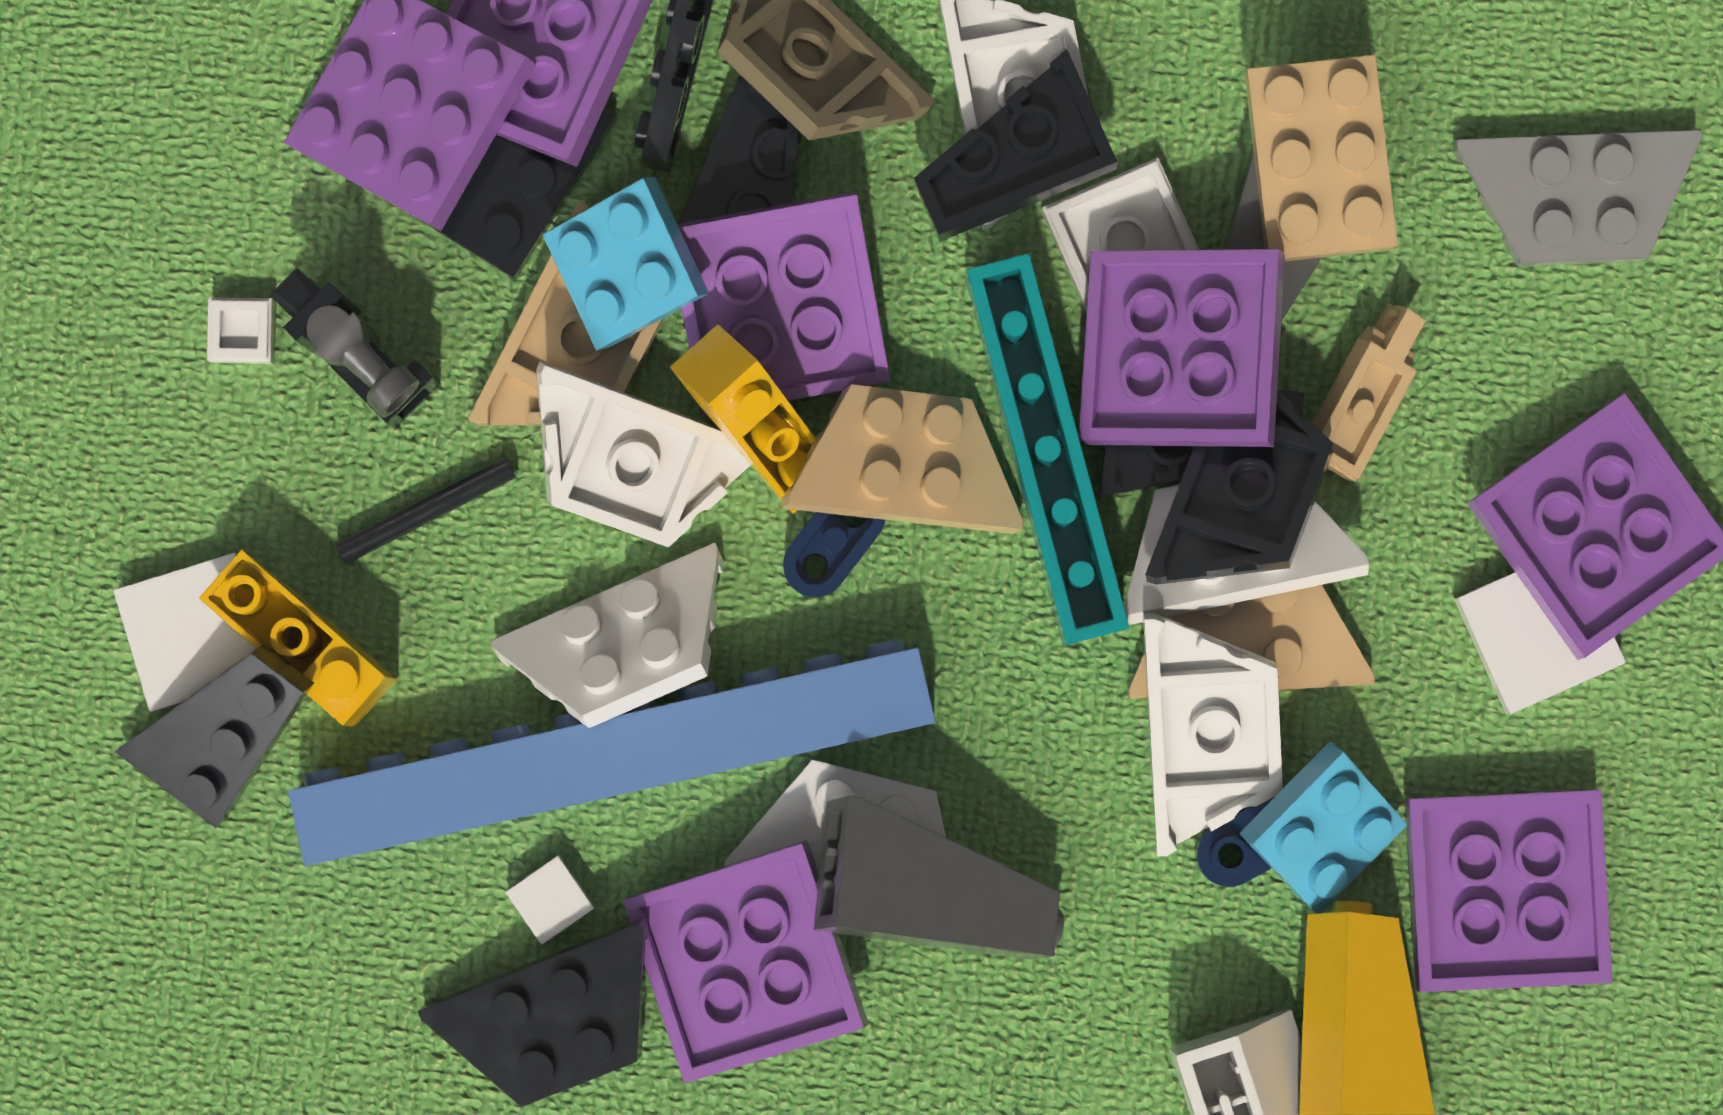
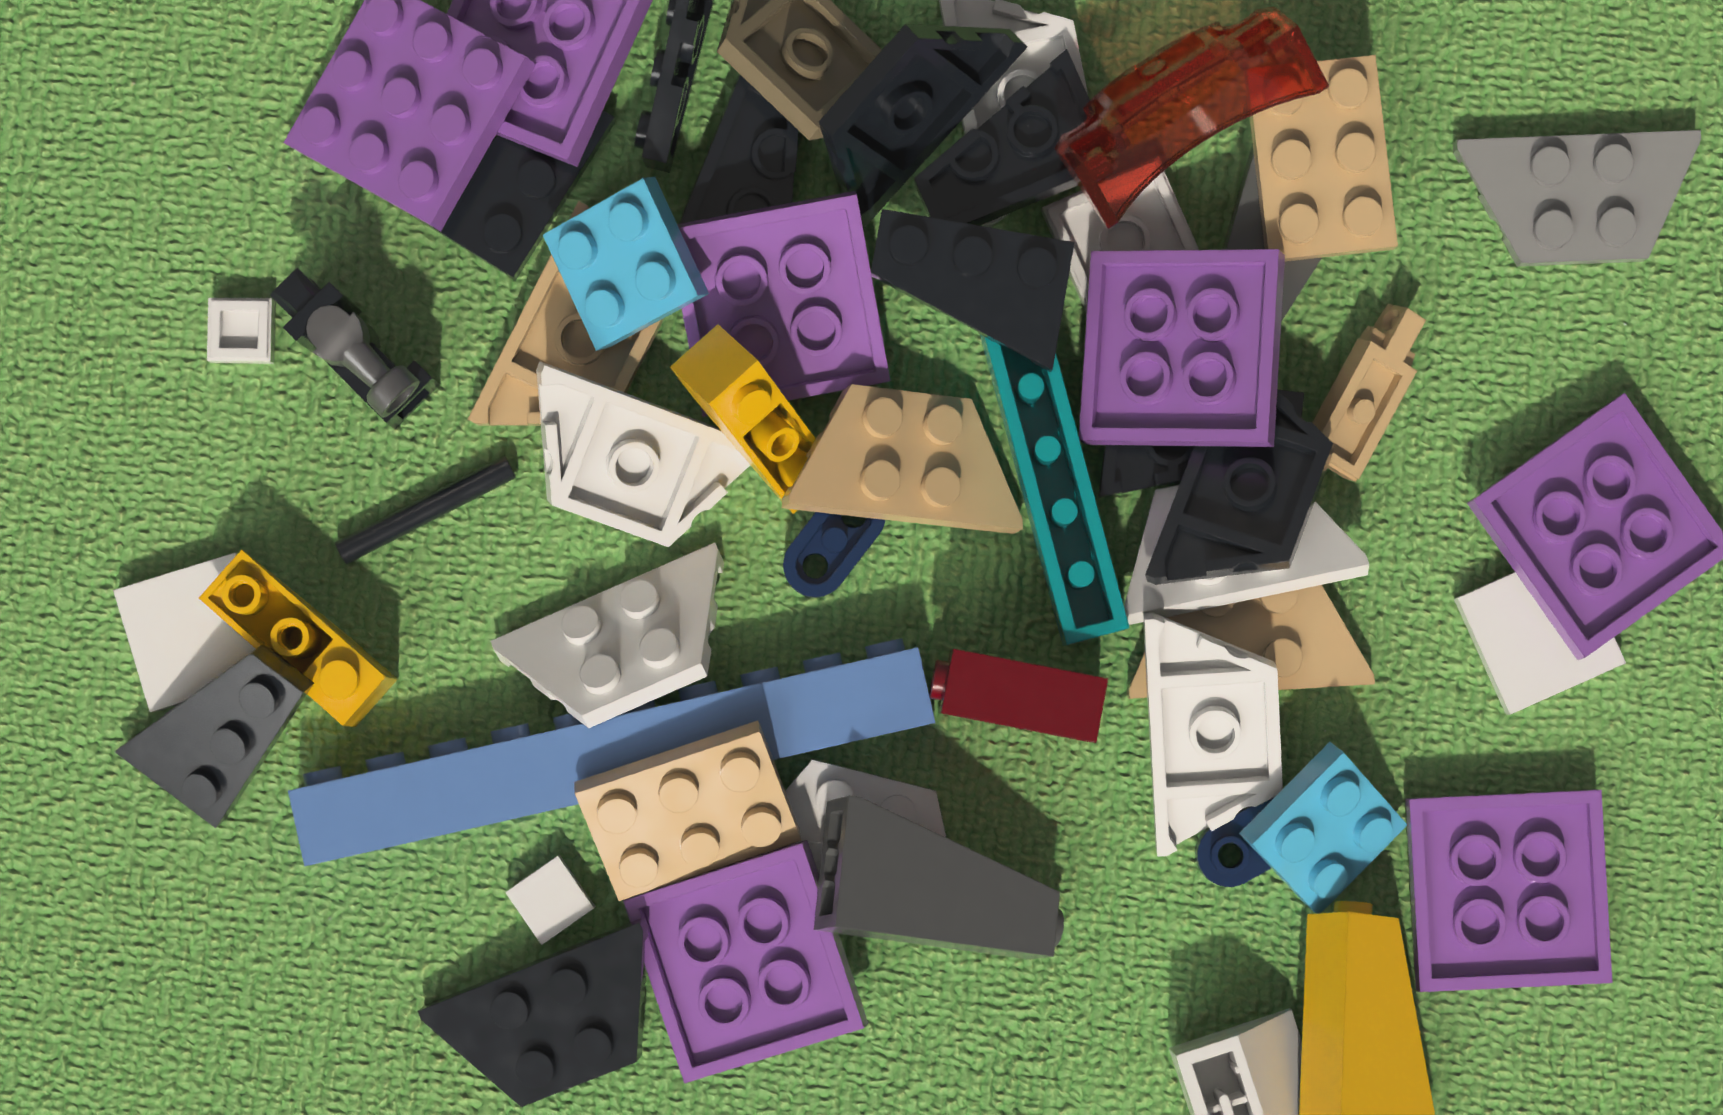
(687, 811): none -> tan plate
(910, 104): none -> black wing
(982, 276): none -> black wing
(1019, 695): none -> dark red brick
(1181, 100): none -> clear red windscreen

